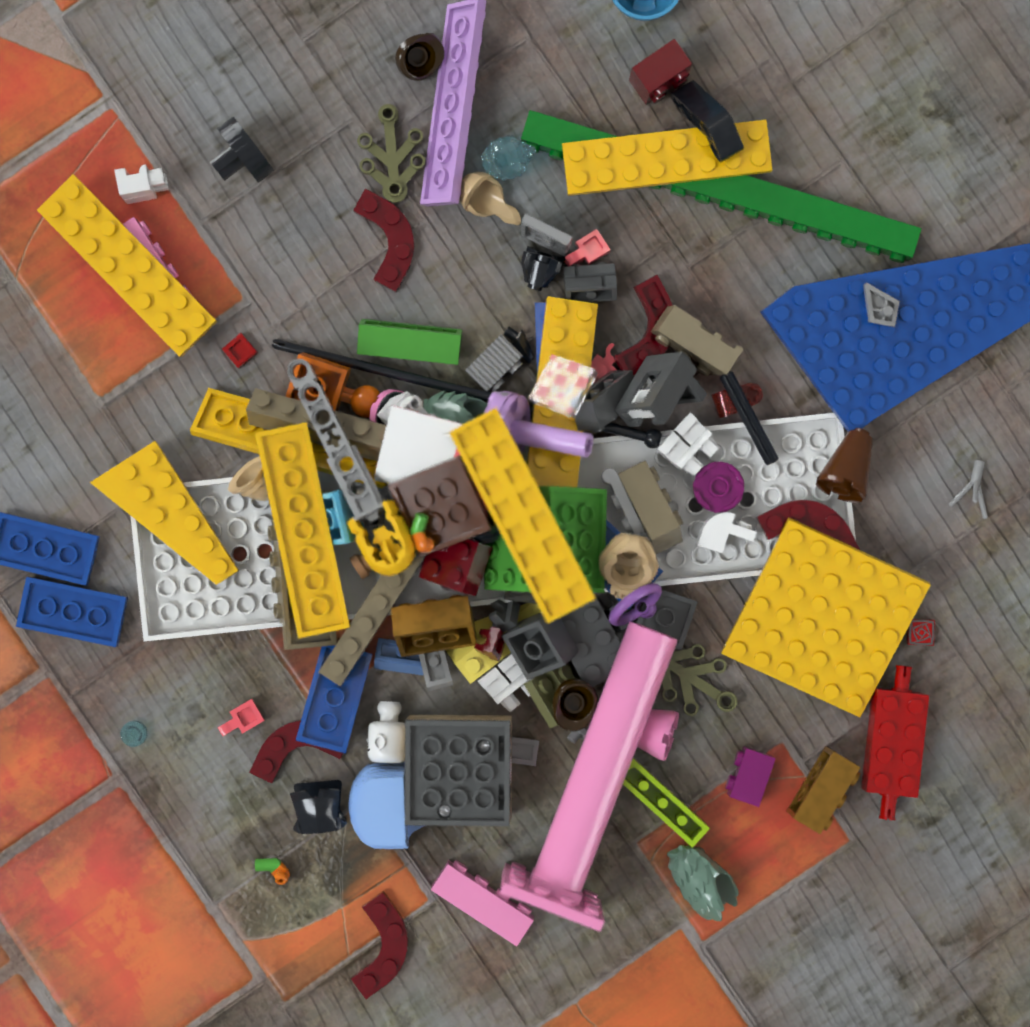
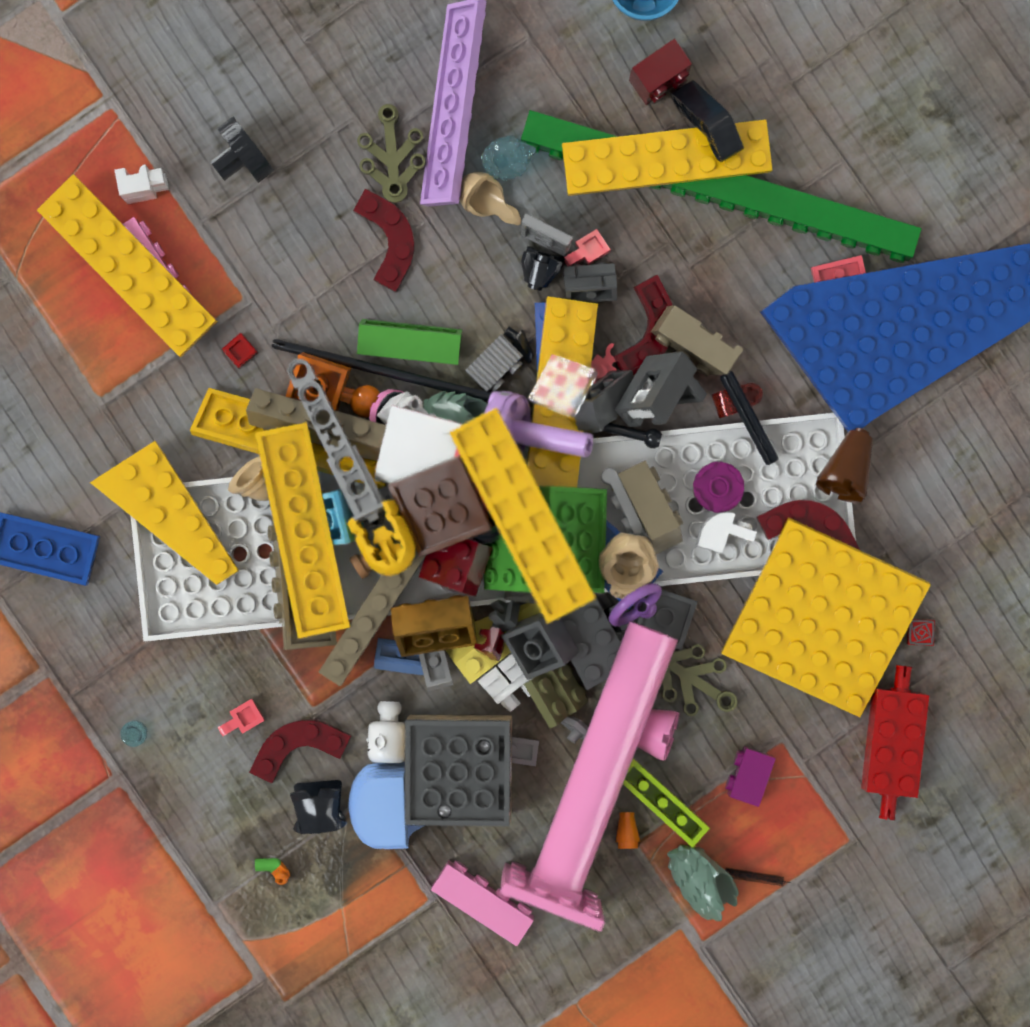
(72, 611): blue plate -> none
(331, 707): blue plate -> none
(393, 949): dark red plate -> none
(418, 535): arm -> none
(419, 56): dark brown hat -> none
(574, 704): dark brown hat -> none
(627, 831): none -> orange cone
(695, 436): white hips -> none
(759, 878): none -> black piece
(823, 790): pearl gold brick -> none
(838, 269): none -> coral plate
(880, 306): light grey piece -> none
(977, 491): light grey plant -> none

